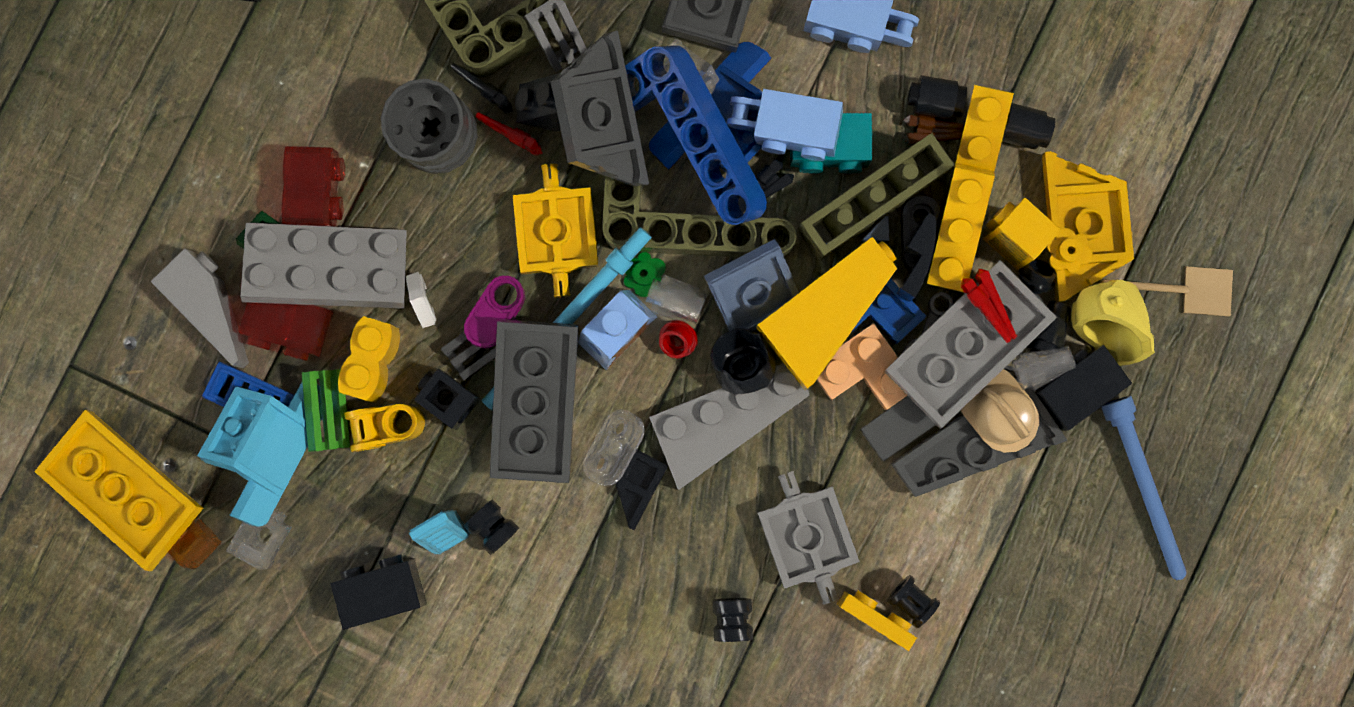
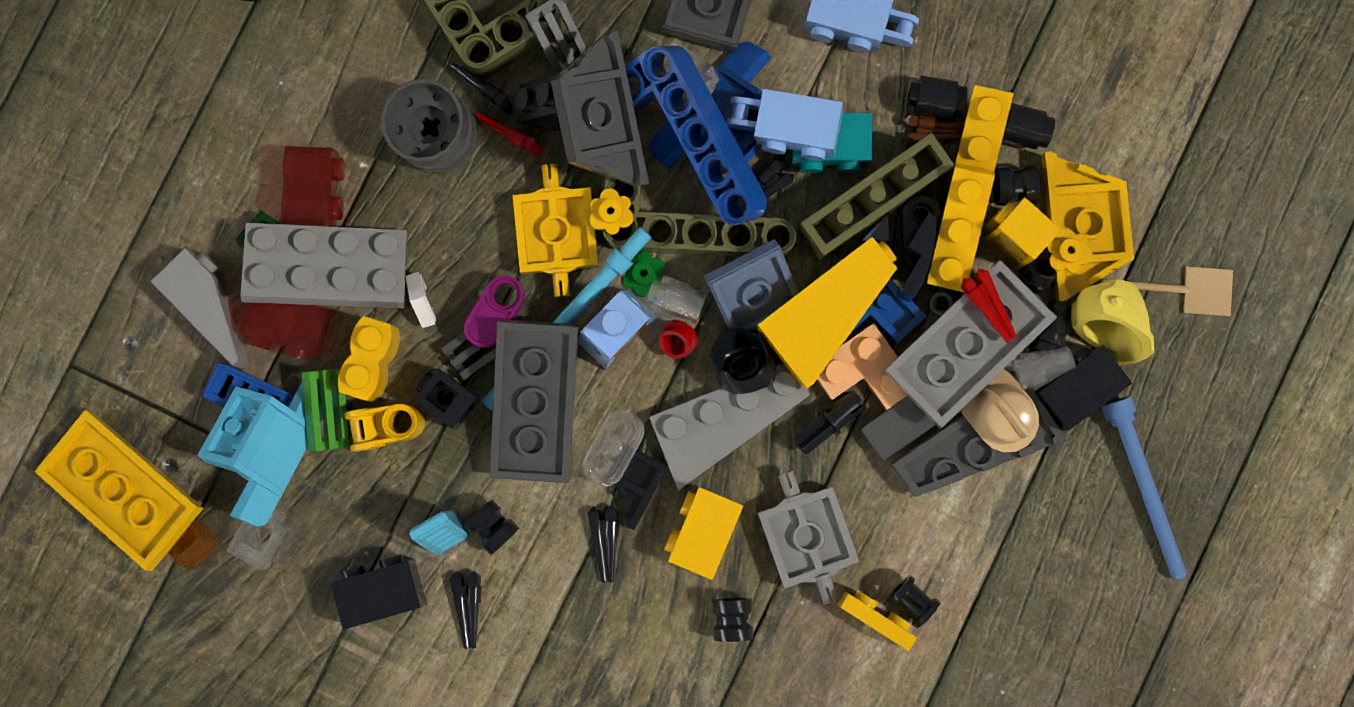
(467, 605): none -> black piece
(604, 538): none -> black piece
(611, 223): none -> yellow plant
(704, 532): none -> yellow brick
(829, 422): none -> black axle
(1016, 184): none -> black wheel

